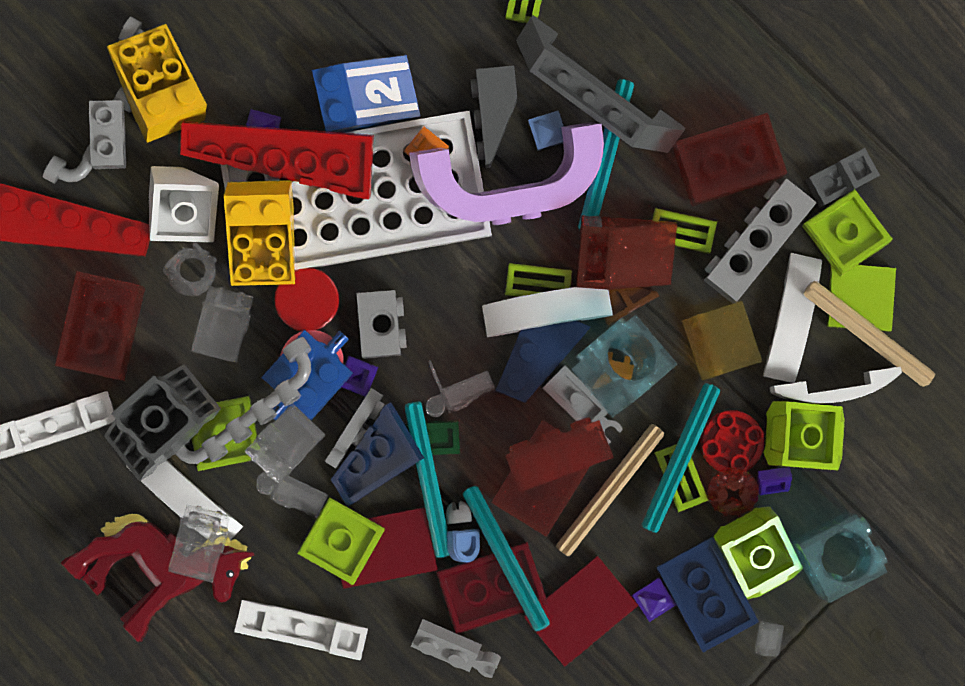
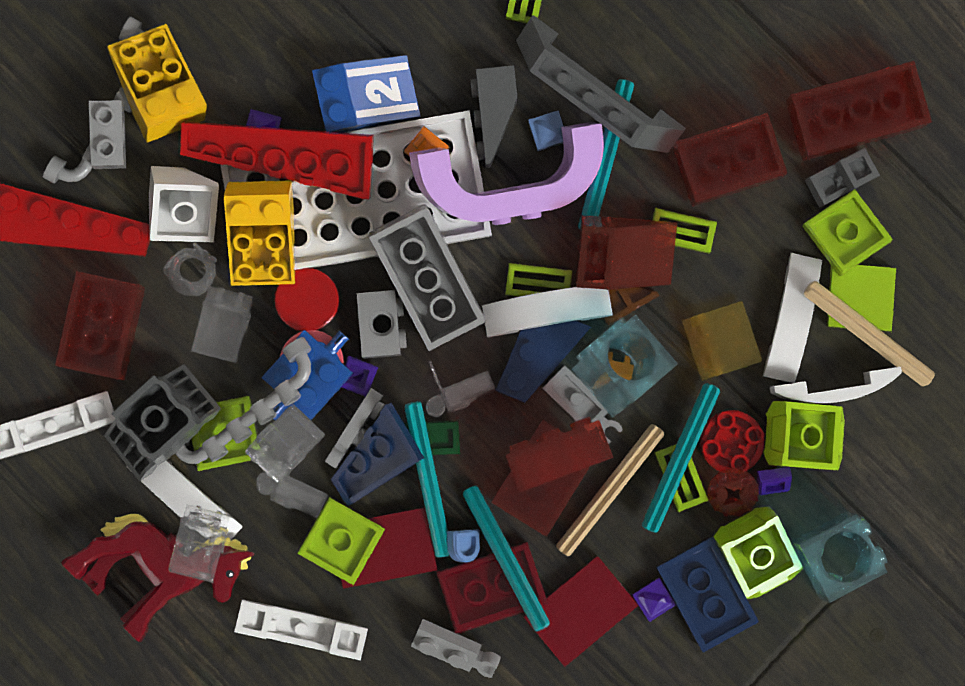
(427, 277): none -> light grey brick
(458, 516): light grey hinge -> none
(769, 639): clear slope -> none
(795, 207): light grey brick -> none
(858, 110): none -> clear red brick

